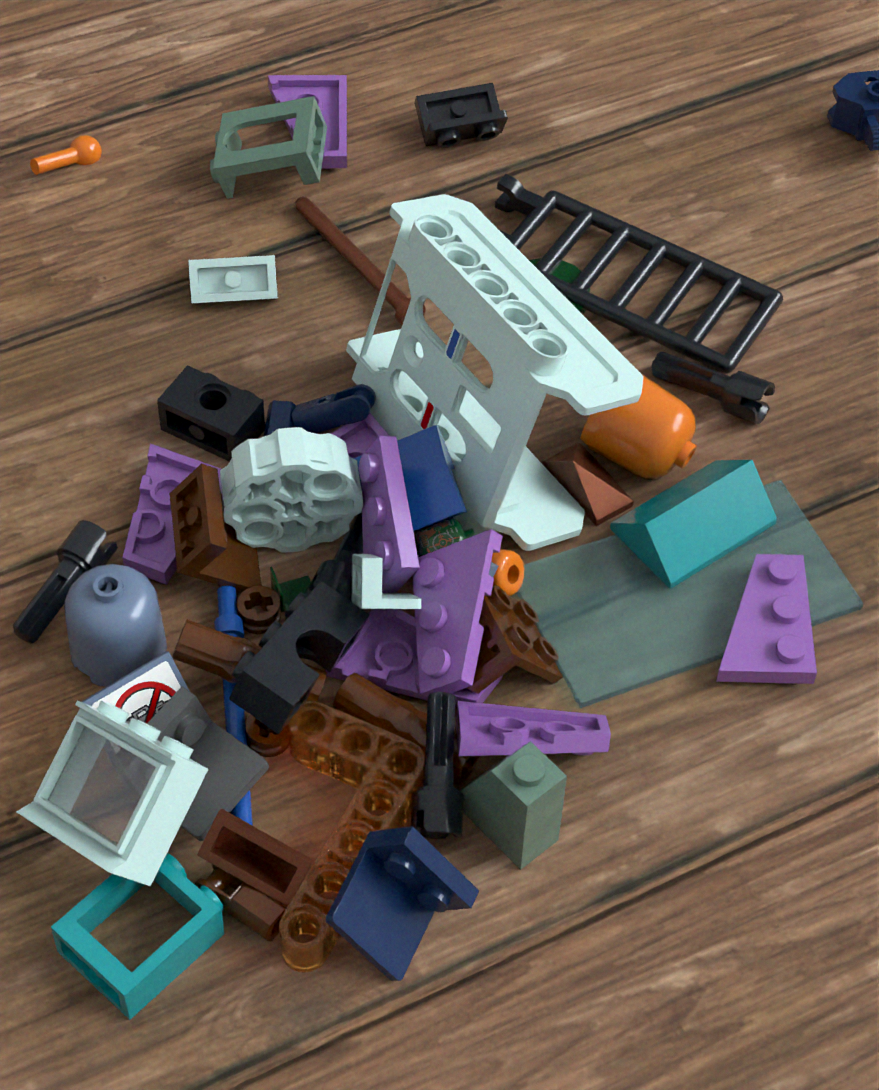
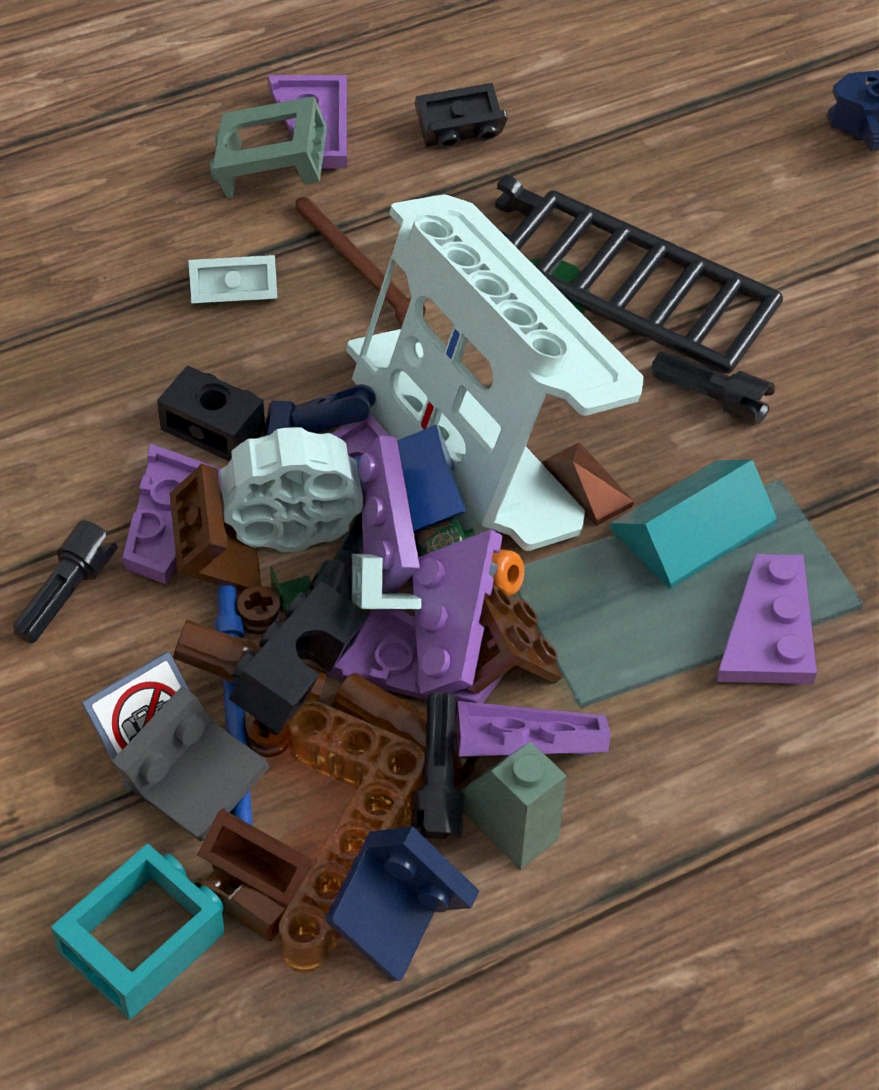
(82, 151): orange bar -> none
(113, 622): sand blue cylinder -> none
(116, 792): light aqua window -> none
(644, 435): orange cylinder -> none

